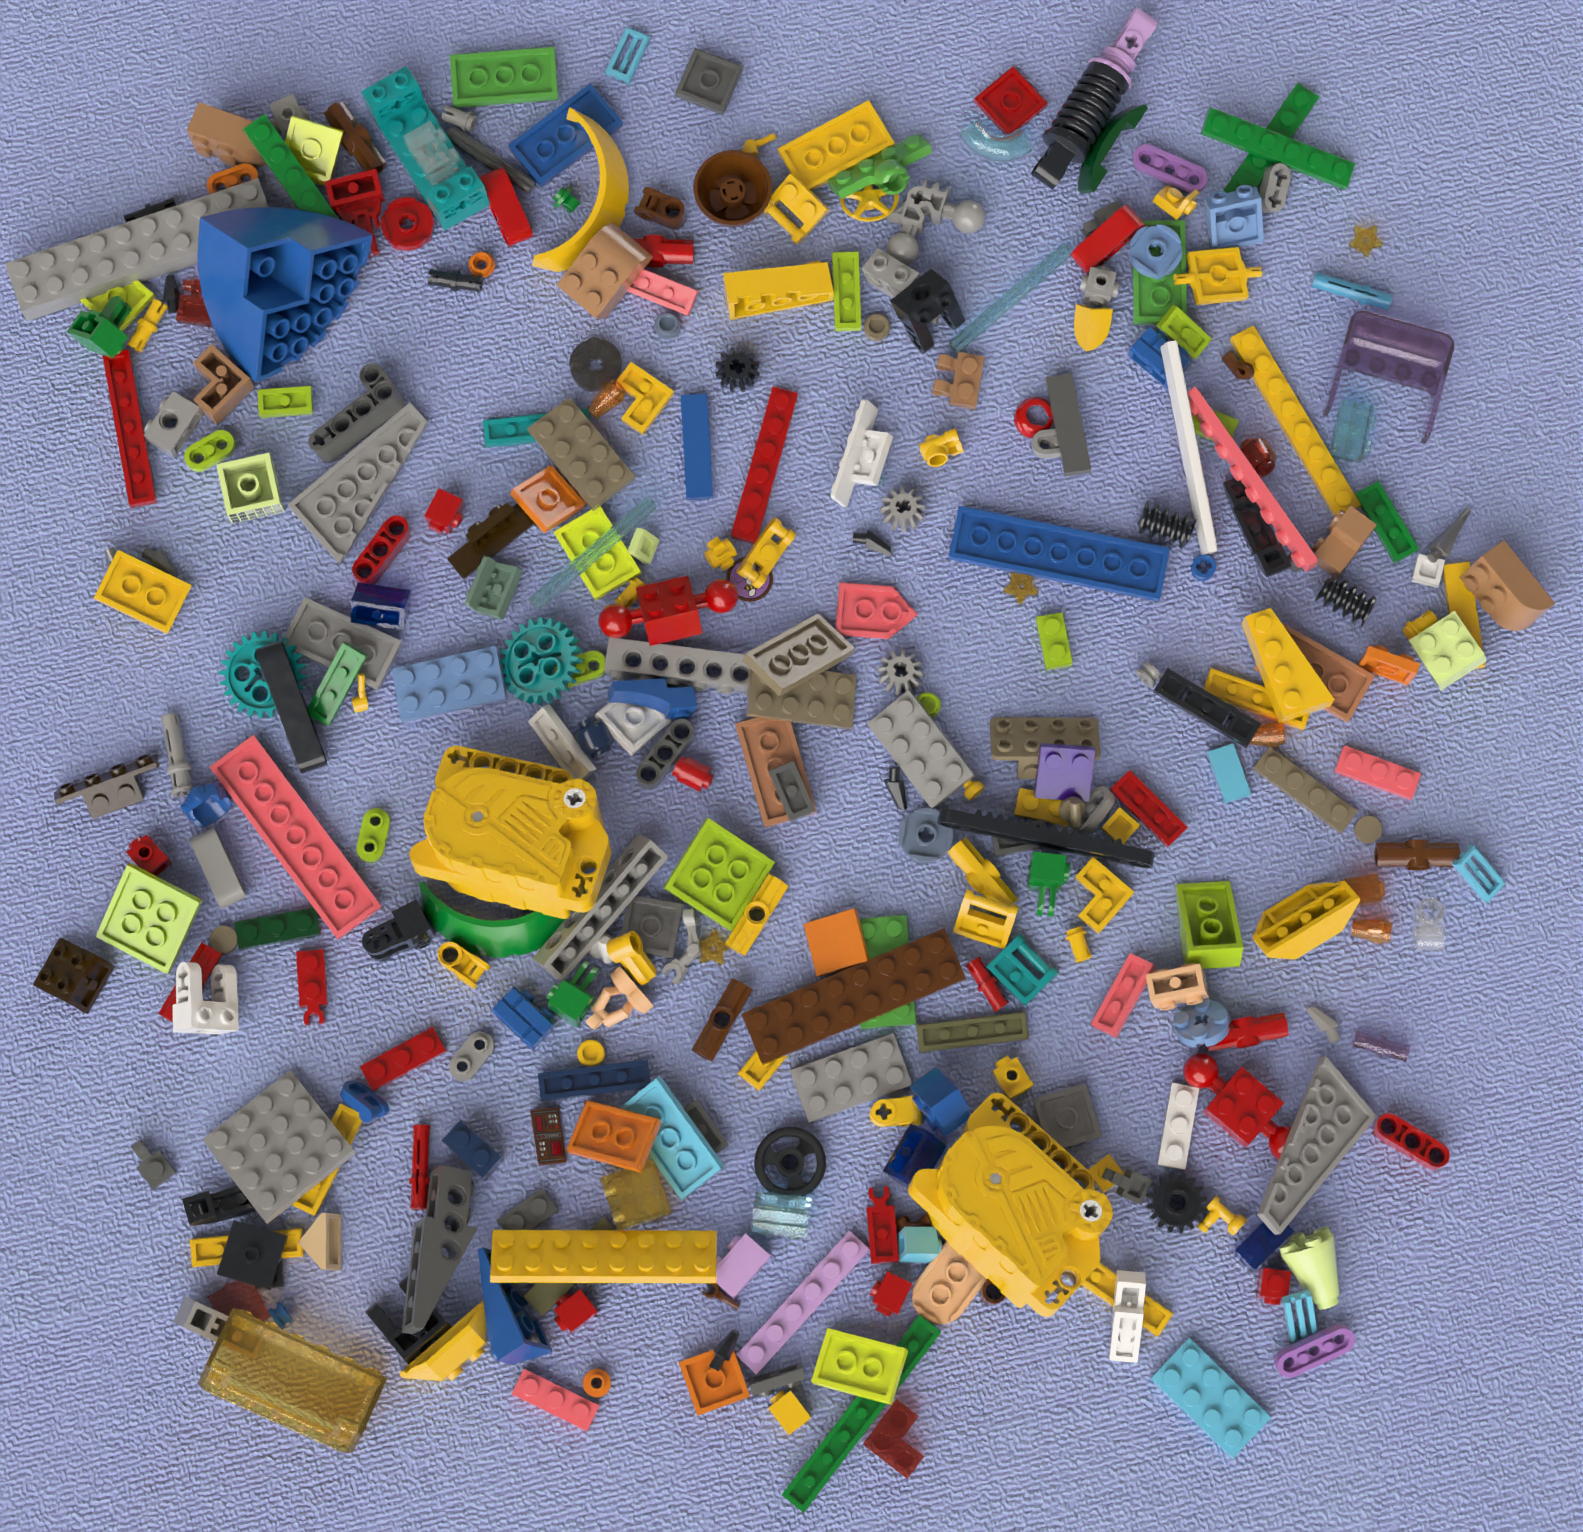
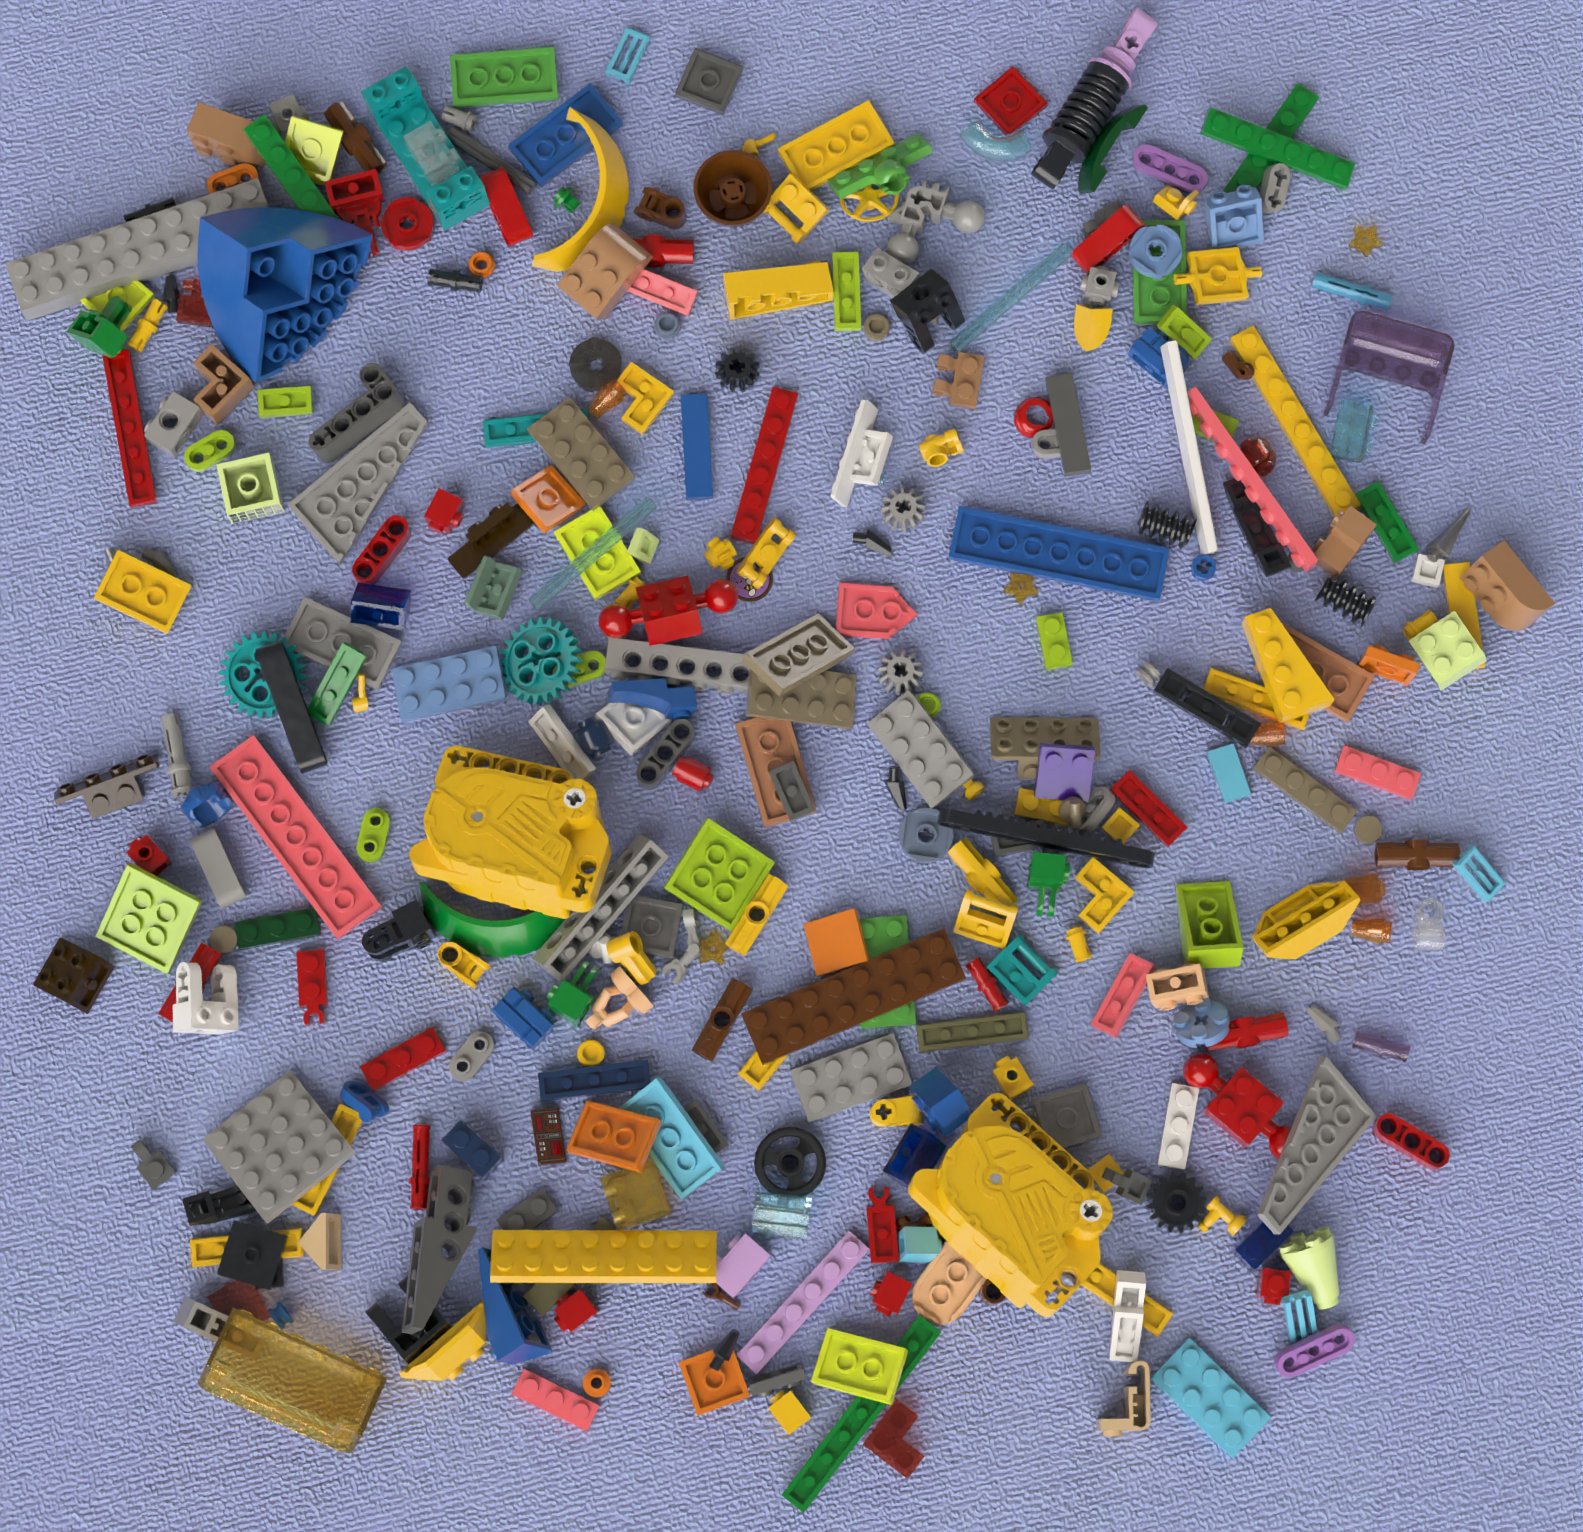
(1136, 1407): none -> tan piece

